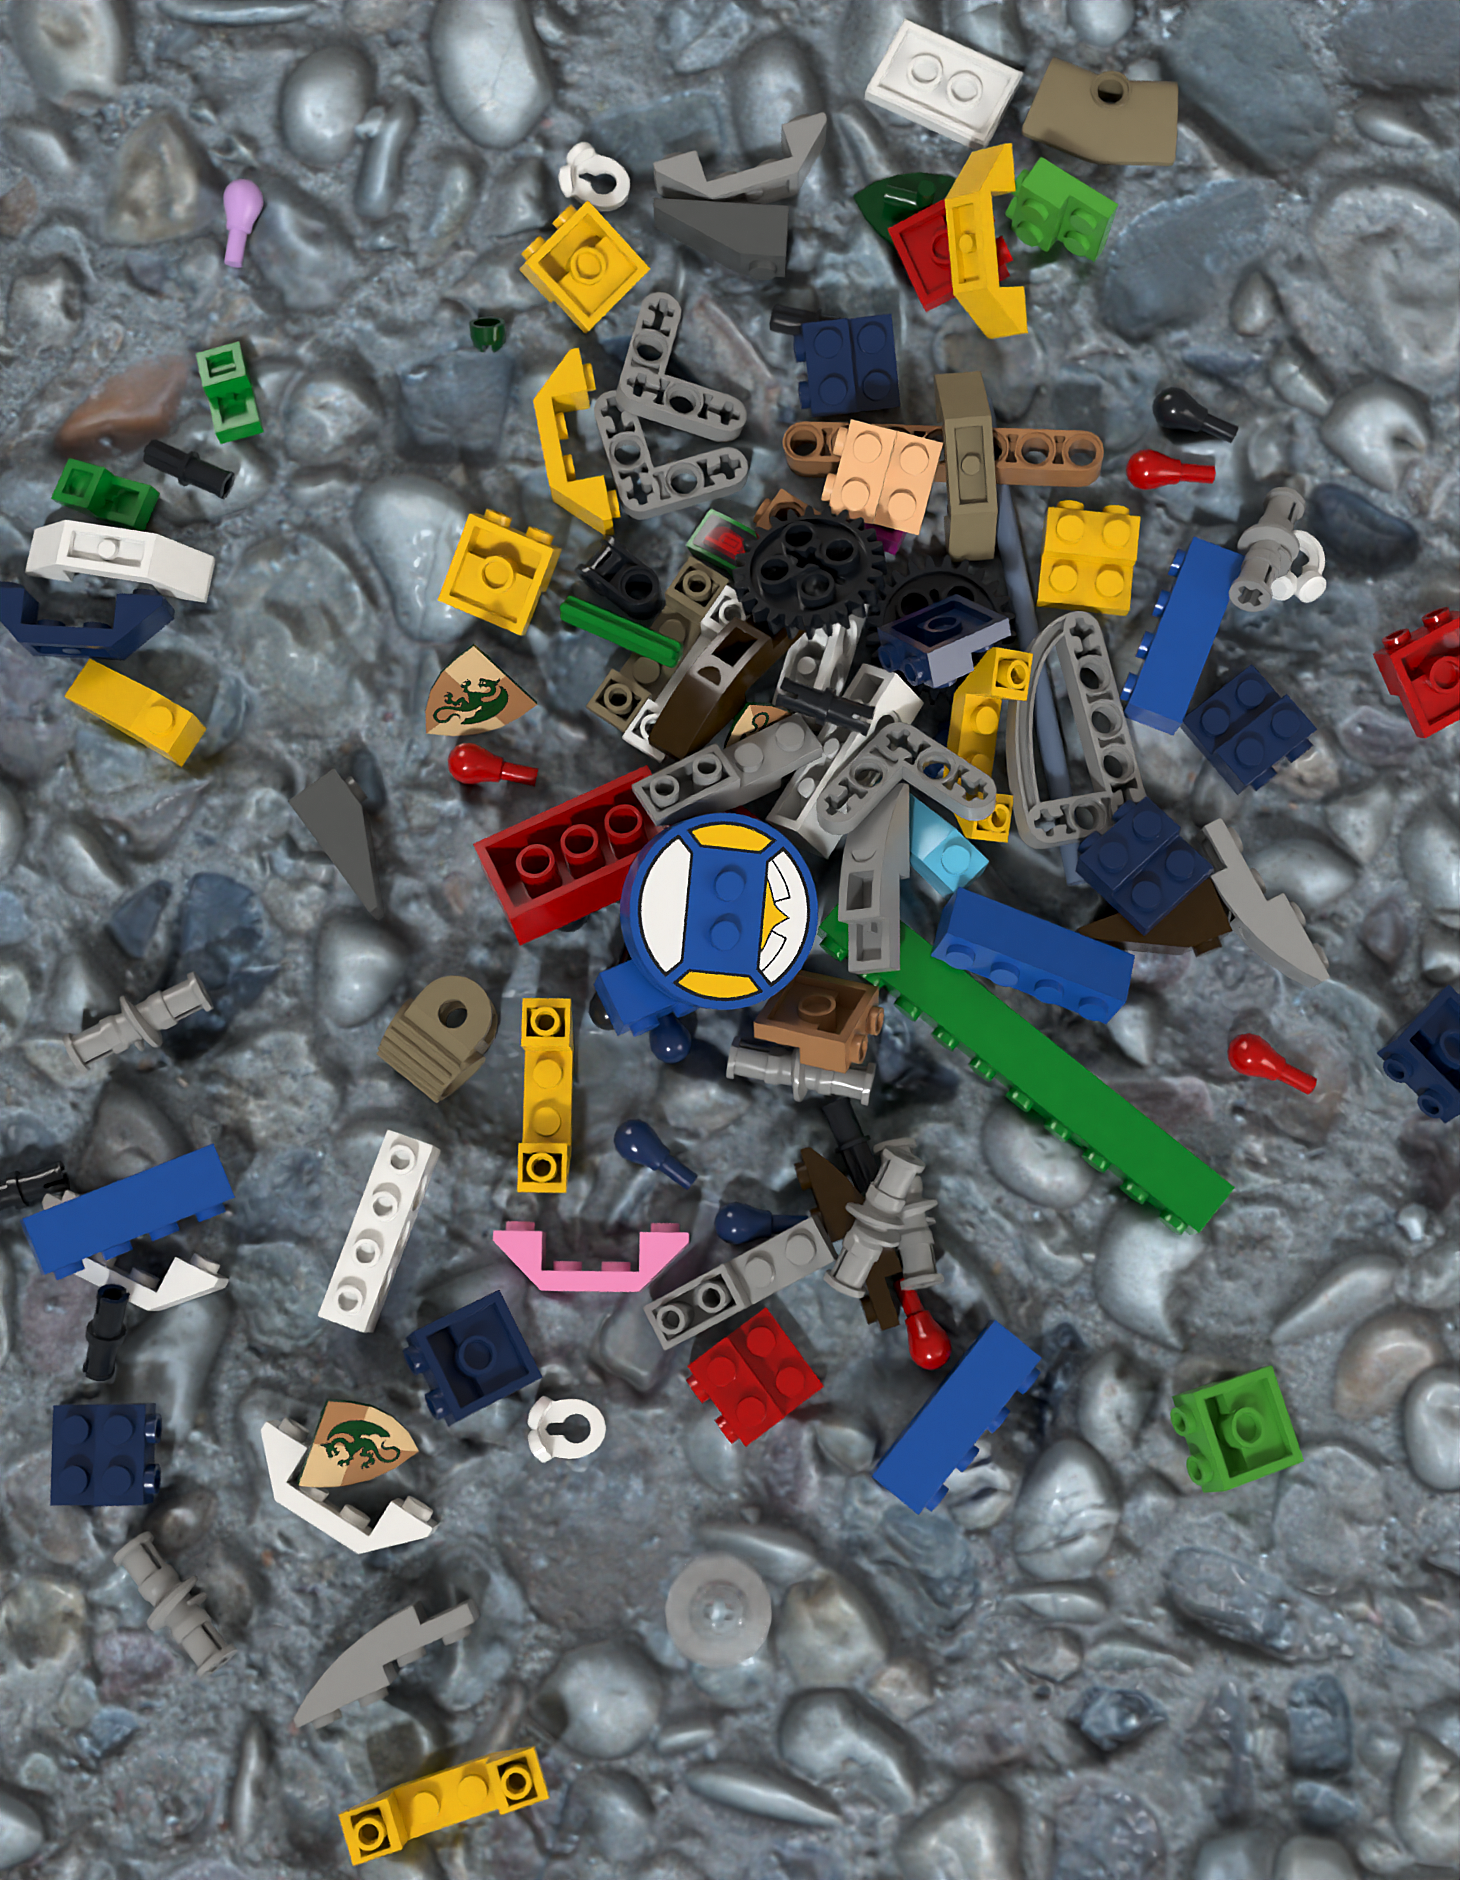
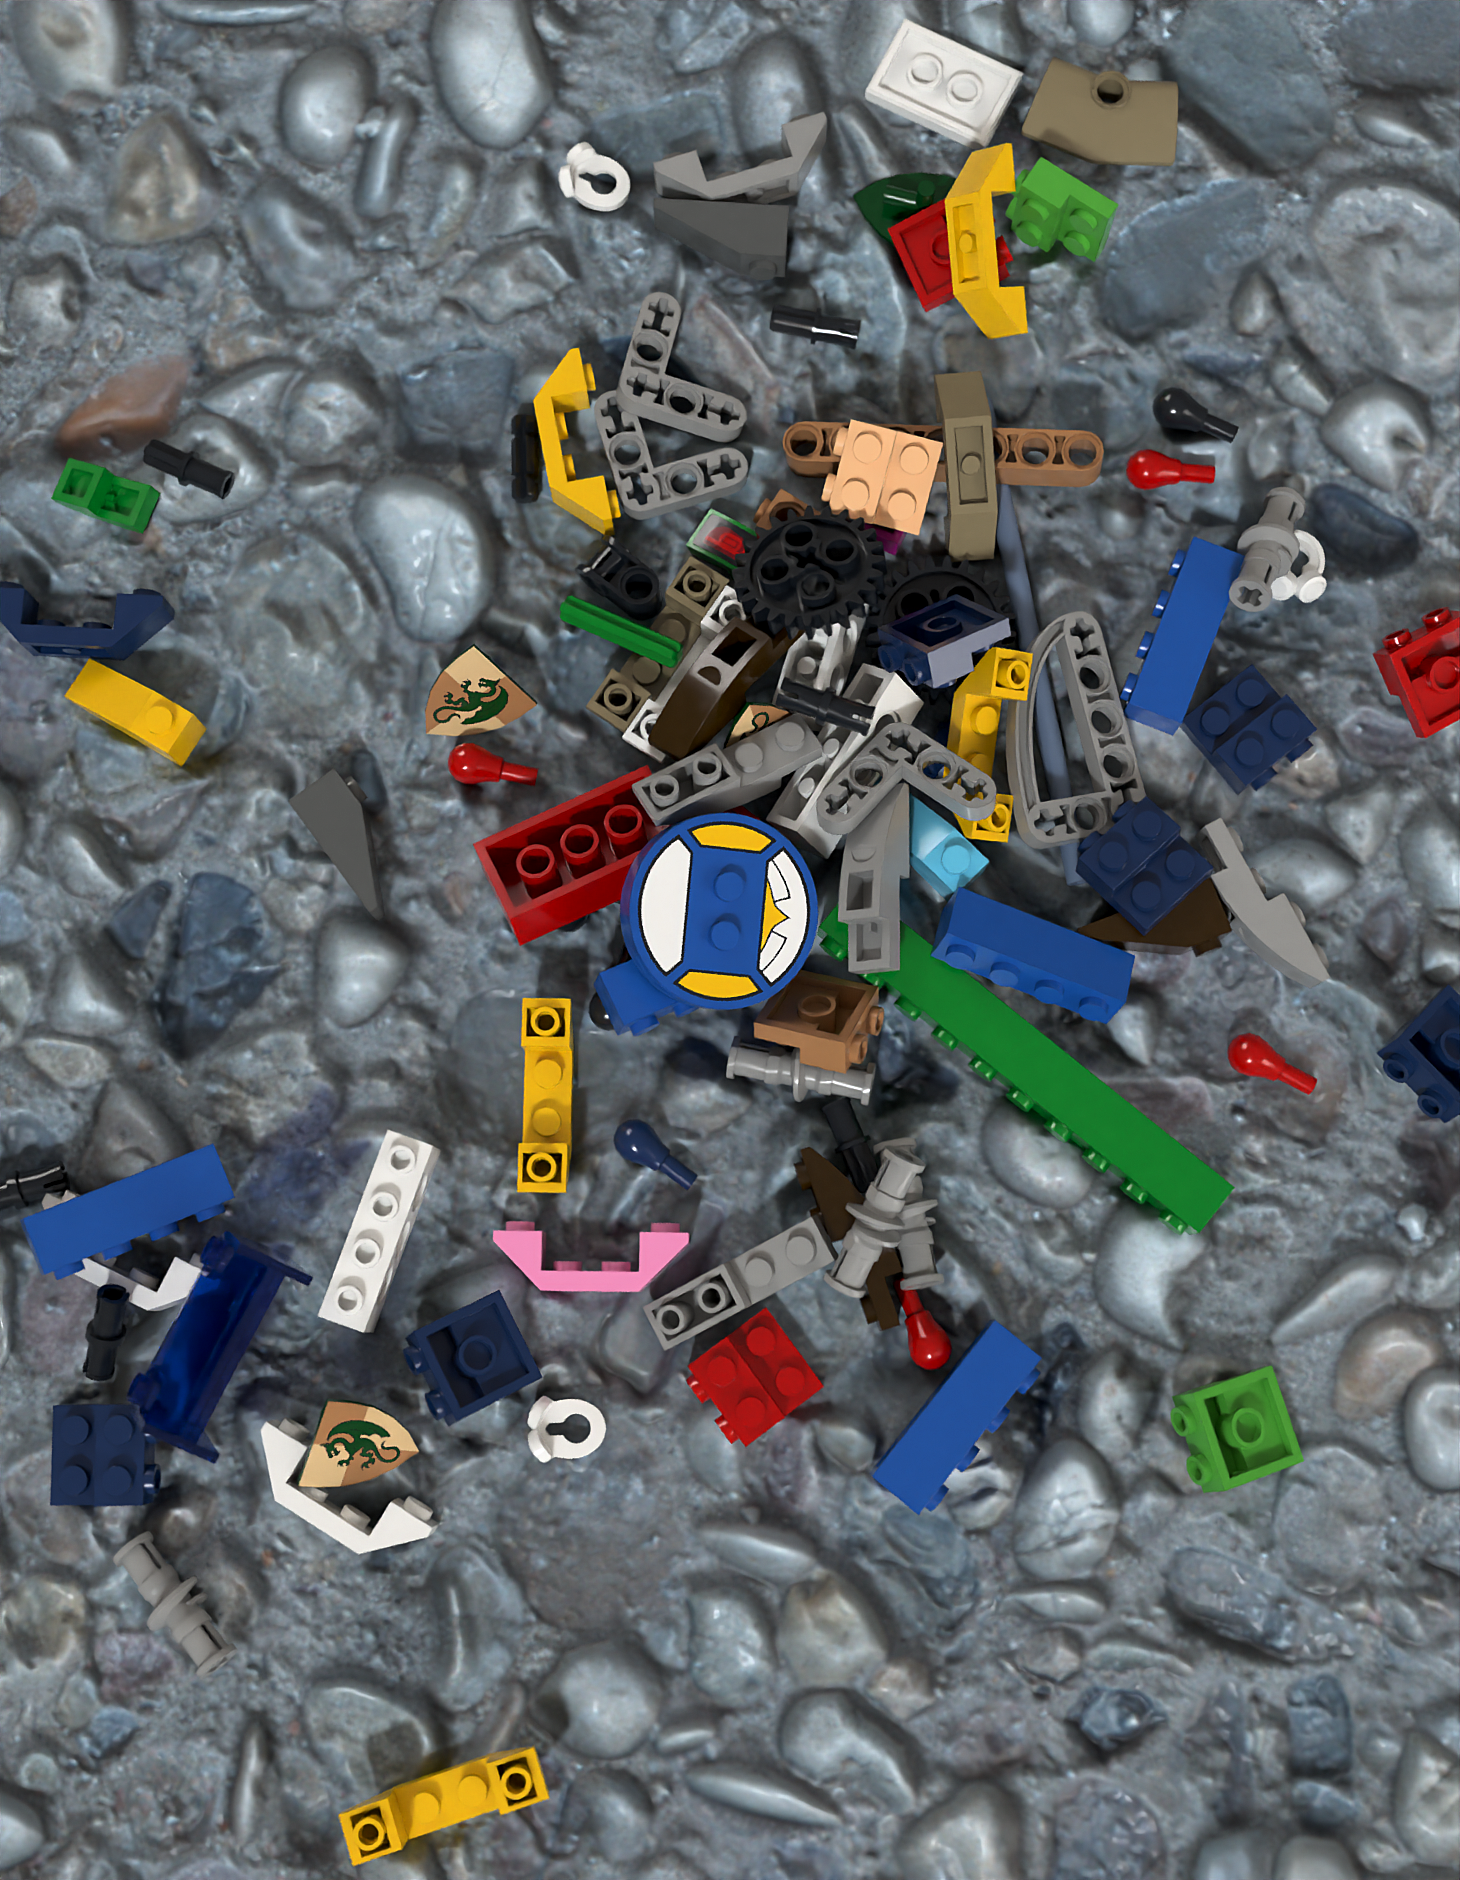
(120, 554): white slope -> none
(137, 1023): light grey piece -> none
(208, 1341): none -> clear blue windscreen
(229, 392): green slope -> none
(242, 207): lavender piece -> none
(367, 1665): light grey slope -> none
(427, 1050): dark tan piece -> none
(488, 331): dark green hinge -> none
(500, 571): yellow plate -> none
(524, 458): none -> black axle
(583, 265): yellow plate -> none
(670, 1039): dark blue piece -> none
(696, 1586): clear wheel -> none
(742, 1223): dark blue piece -> none
(847, 365): dark blue plate -> none
(1087, 558): yellow plate -> none

